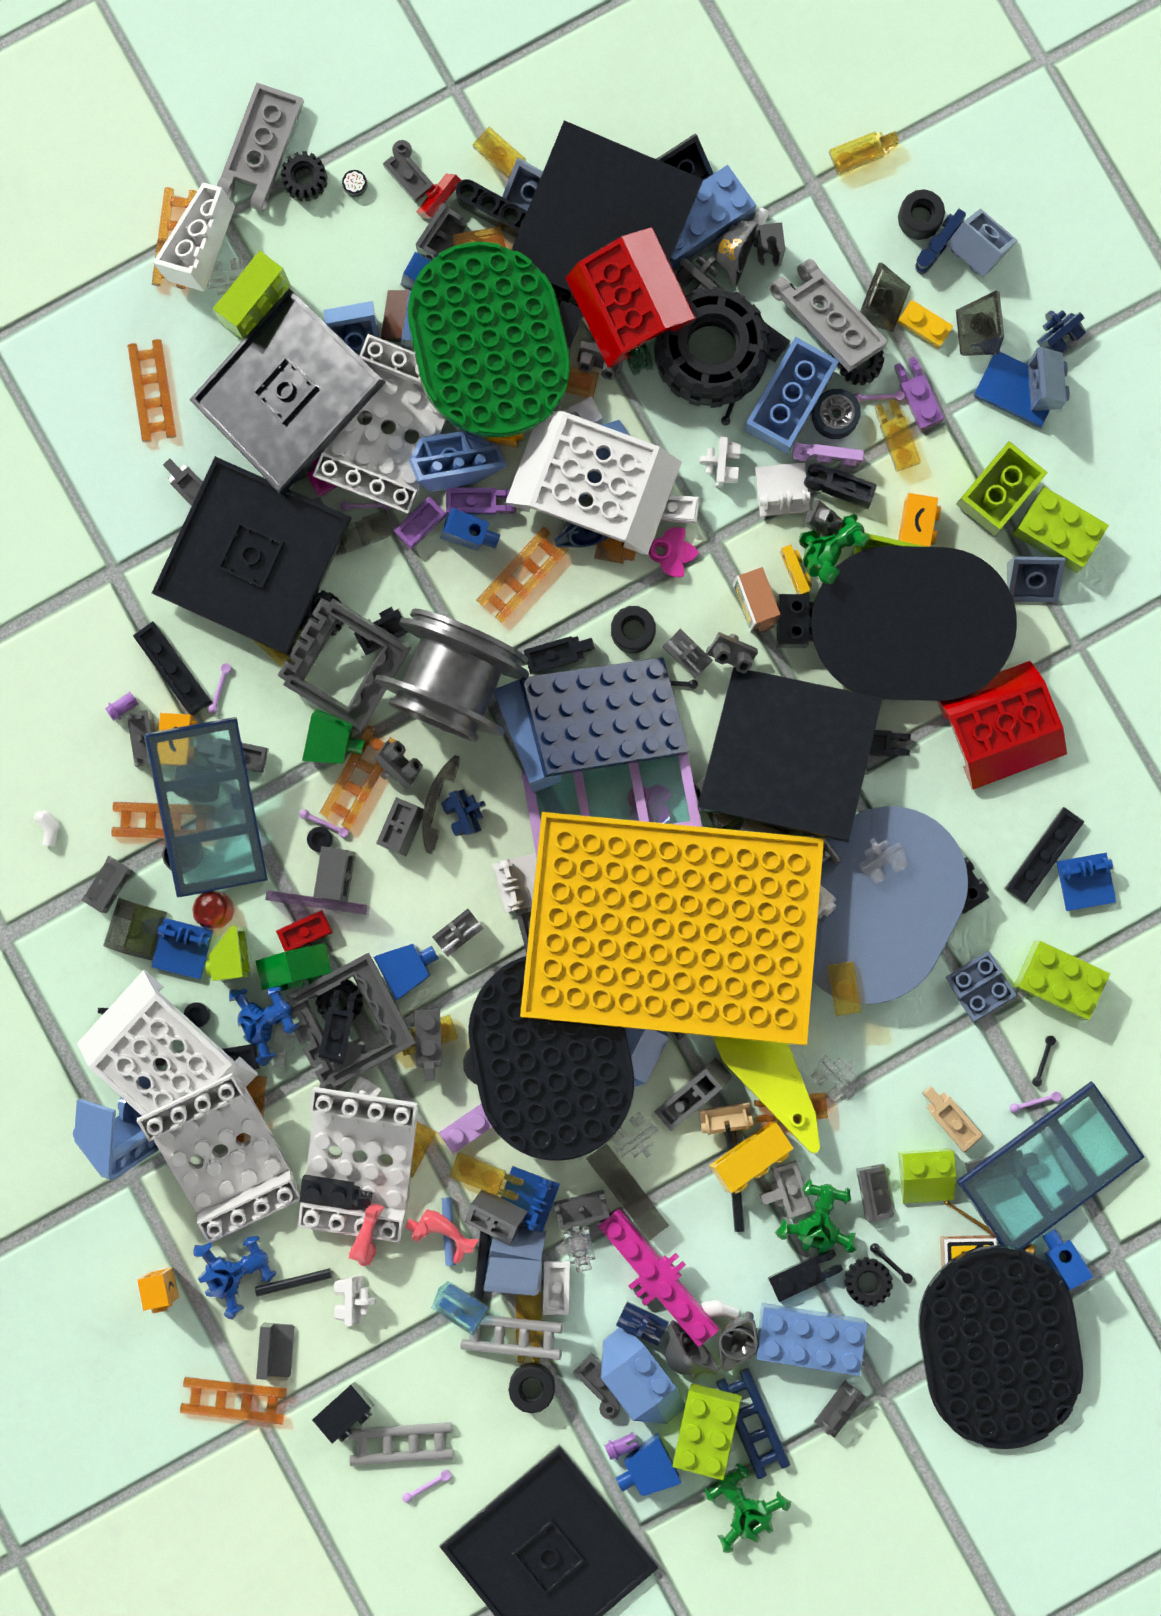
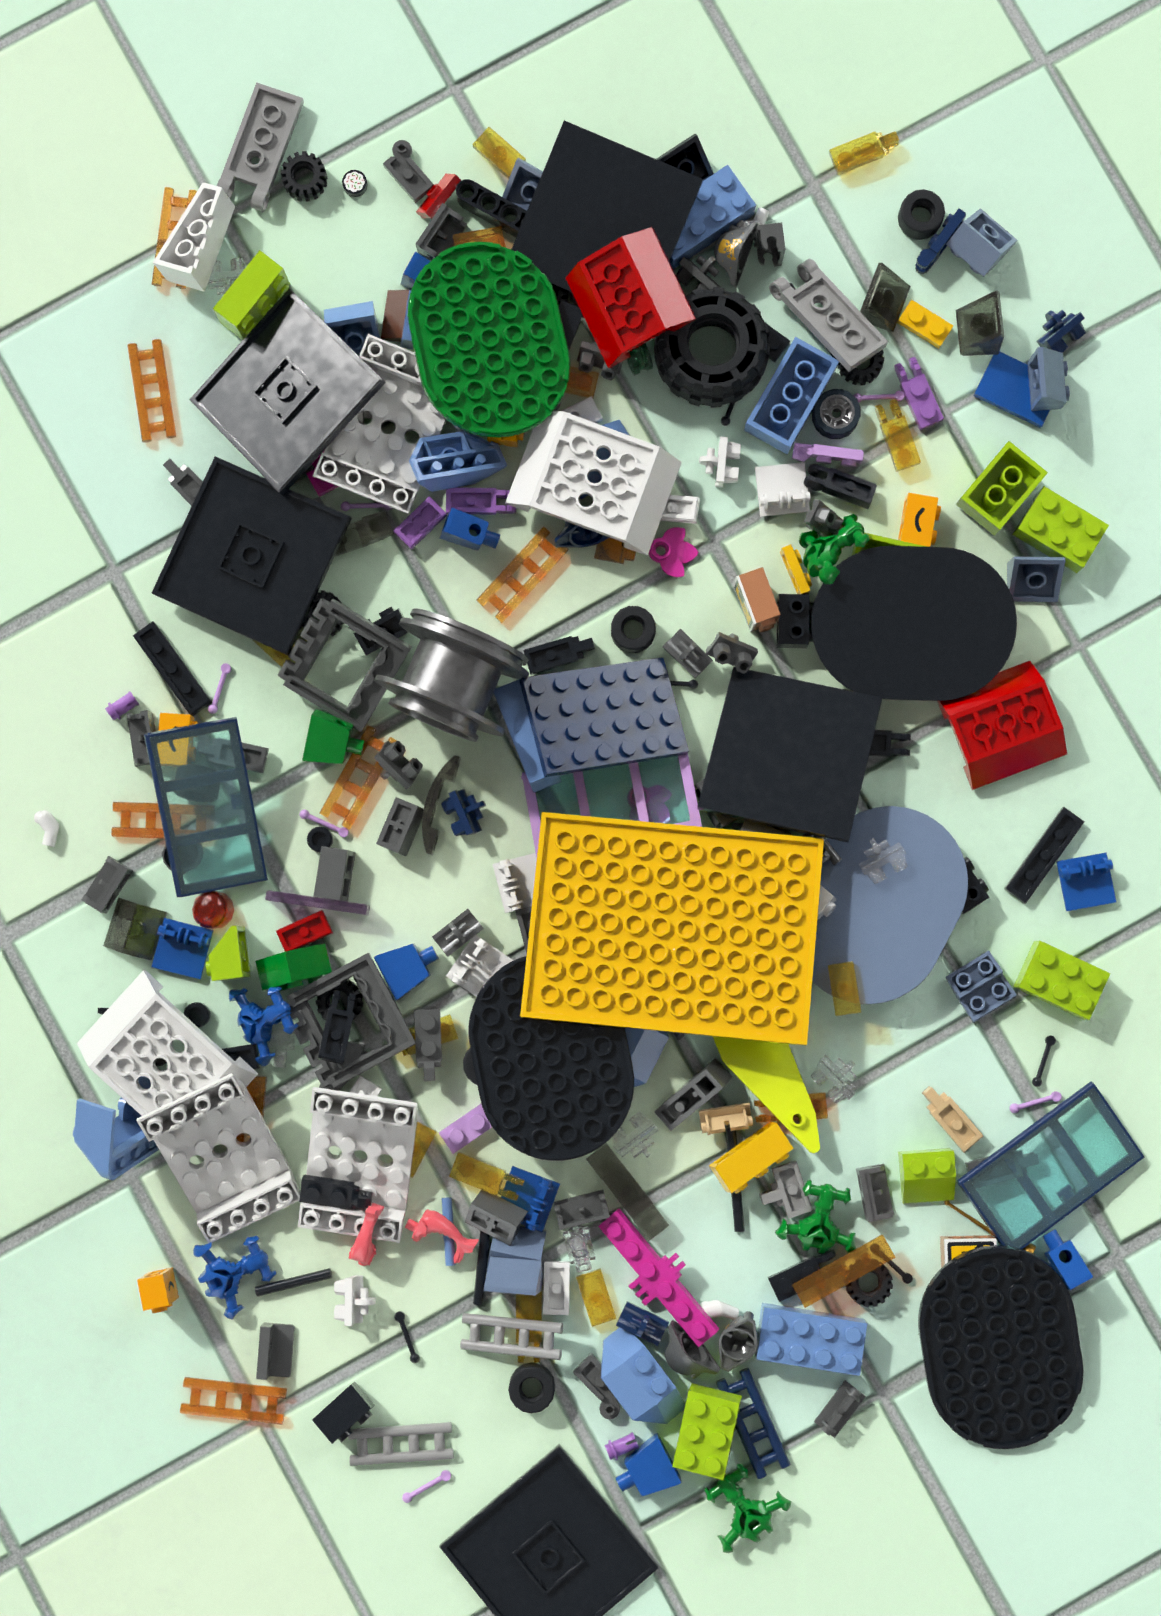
(399, 1317): none -> black hinge
(459, 1307): clear light blue slope -> none
(477, 965): none -> white hinge
(596, 1297): none -> clear yellow plate
(843, 1271): none -> clear orange tile

